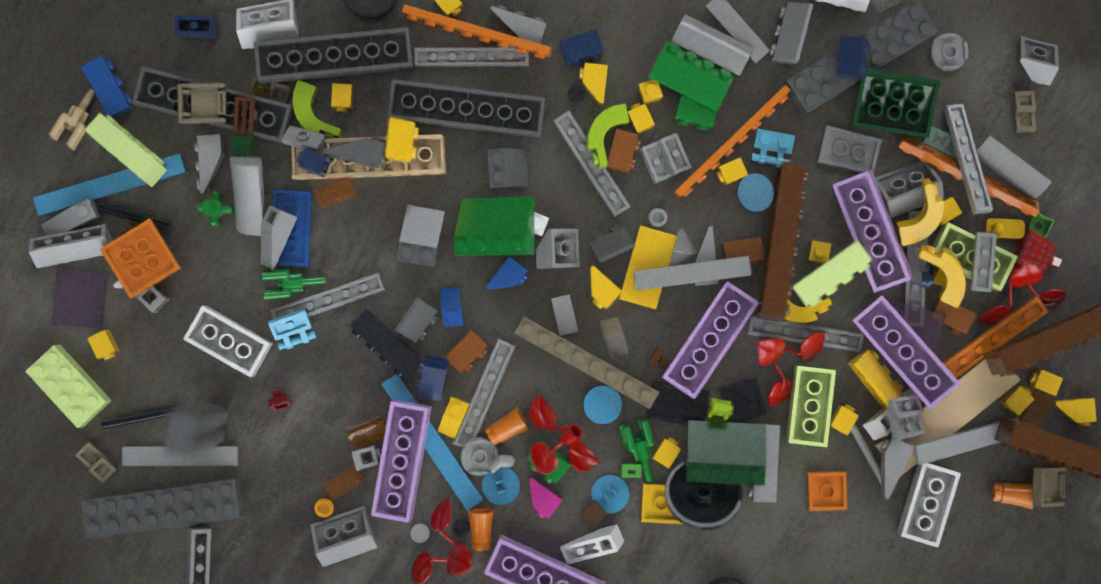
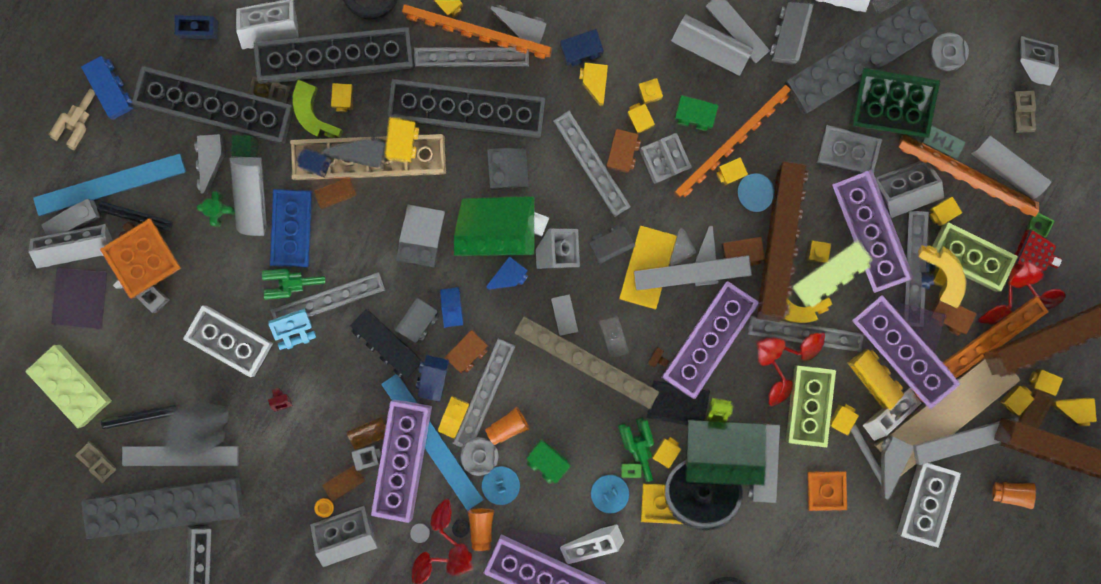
(103, 345): yellow brick -> none
(126, 148): yellowish green brick -> none
(206, 103): dark tan container -> none
(244, 116): reddish brown tile -> none
(274, 234): light grey slope -> none
(303, 138): light grey plate -> none
(501, 461): light grey arm -> none
(542, 458): red plant -> none
(543, 498): dark pink slope -> none
(572, 98): black bush -> none
(593, 513): reddish brown tile -> none
(602, 289): yellow slope -> none
(602, 404): dark azure piece -> none
(610, 118): lime arch -> none
(657, 217): light grey tile -> none
(691, 75): green slope -> none
(745, 398): black tile -> none
(774, 142): medium azure plate -> none
(853, 57): dark blue brick -> none
(905, 417): light grey slope -> none
(926, 221): yellow arch -> none
(968, 159): light grey tile -> none
(983, 262): light grey plate -> none
(1005, 228): yellow piece -> none
(1048, 486): dark tan container -> none

